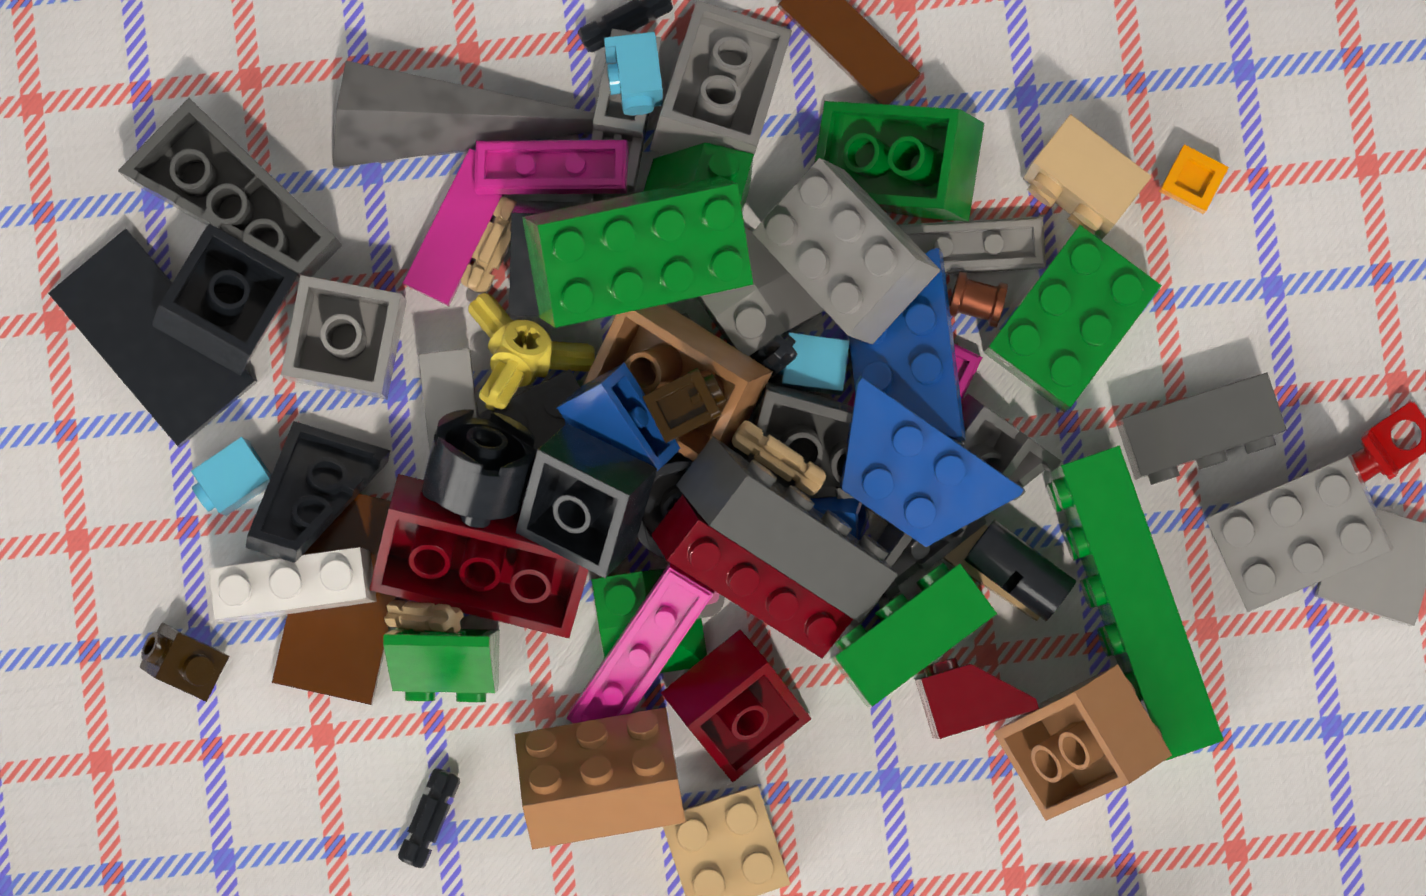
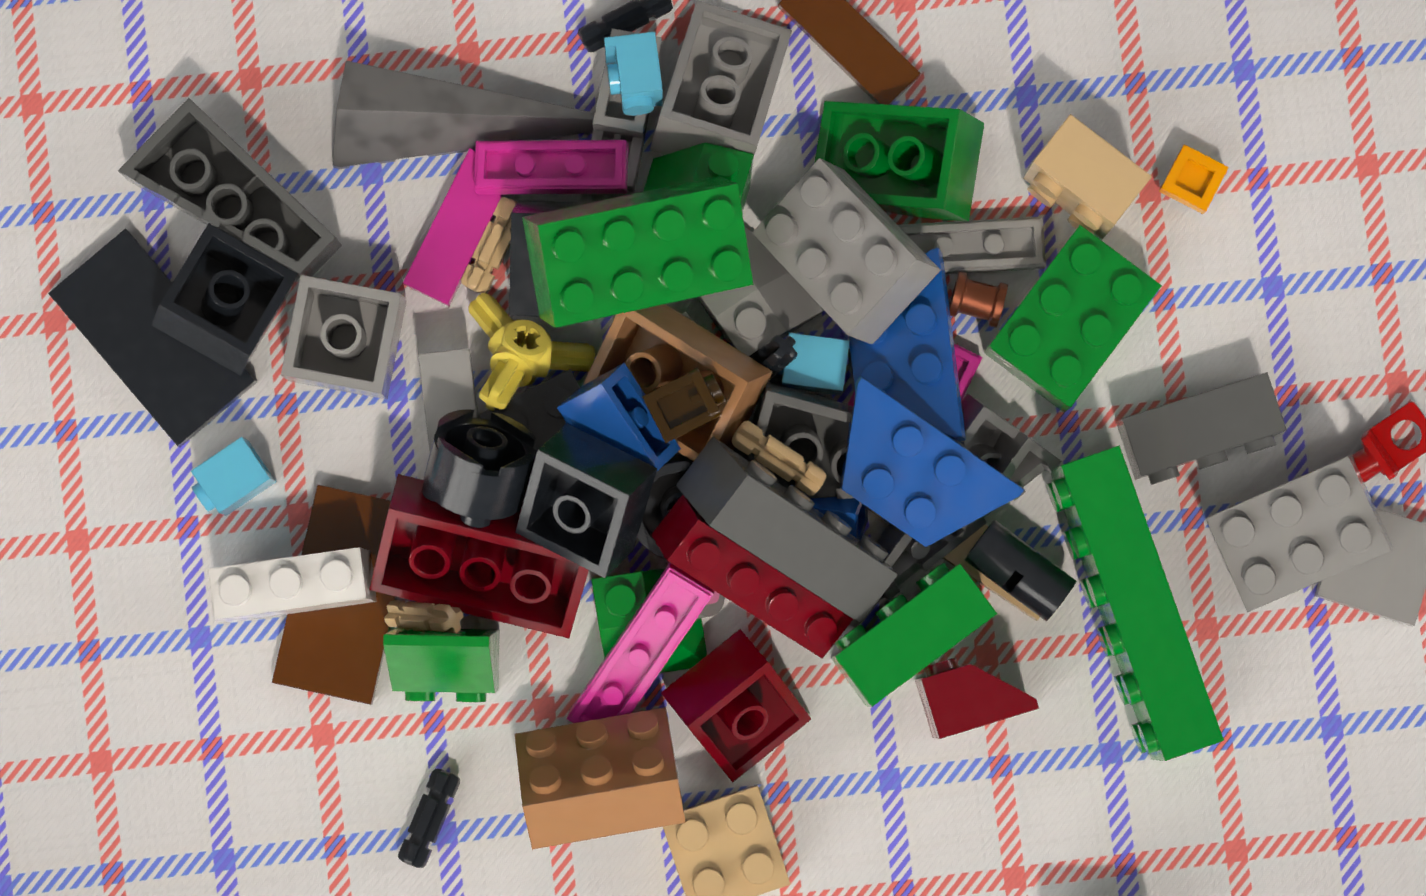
(182, 661): dark brown bracket -> none
(310, 489): black wing -> none
(1083, 743): medium nougat brick -> none

